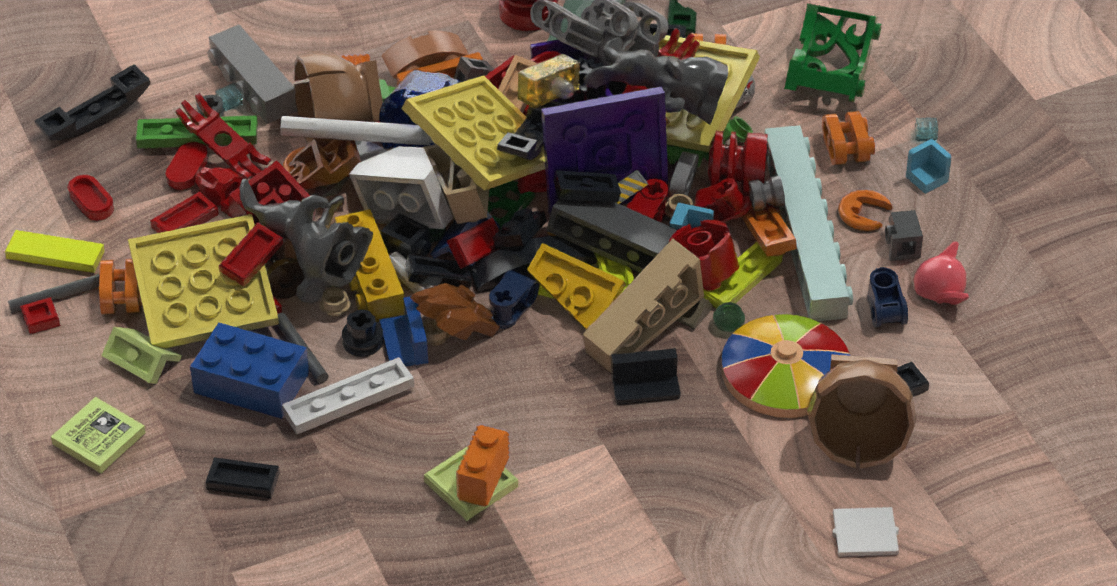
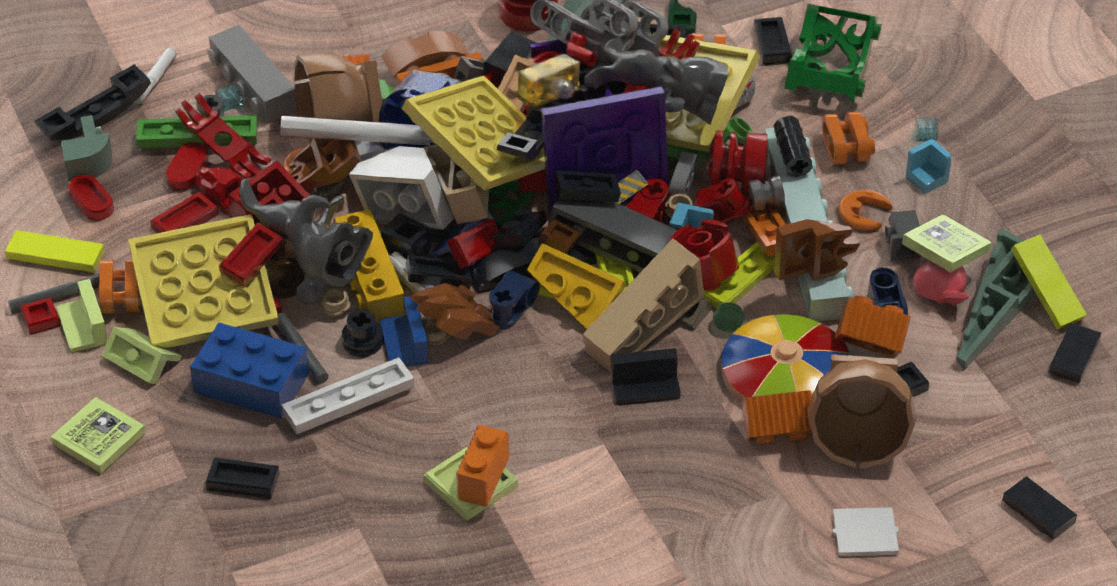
(83, 320): none -> yellowish green panel
(88, 154): none -> sand green brick
(157, 71): none -> white piece
(503, 55): none -> black tile
(560, 236): none -> reddish brown plate
(577, 51): none -> red arm
(772, 40): none -> black tile
(777, 416): none -> orange brick
(792, 146): none -> black axle
(812, 249): none -> dark orange plate
(873, 326): none -> orange brick
(946, 243): none -> yellowish green tile
(998, 301): none -> sand green wedge
(1039, 507): none -> black tile
(1048, 282): none -> neon yellow tile
(1075, 352): none -> black tile

